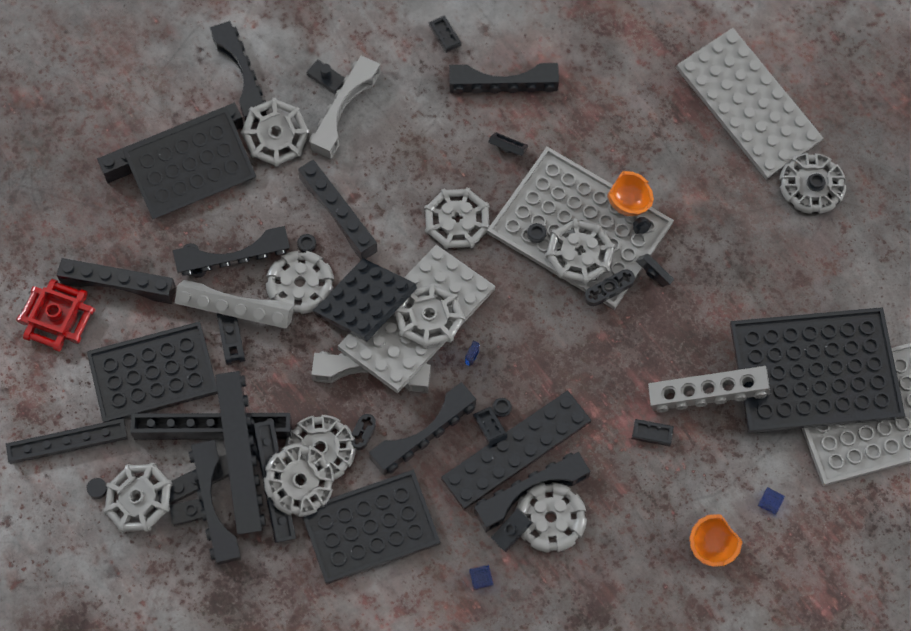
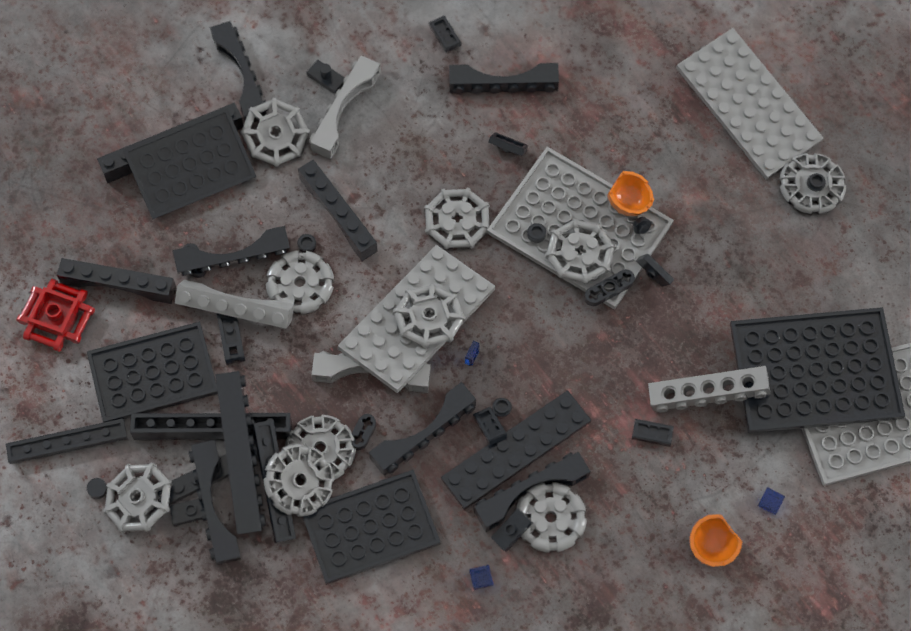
(365, 299): black plate -> none

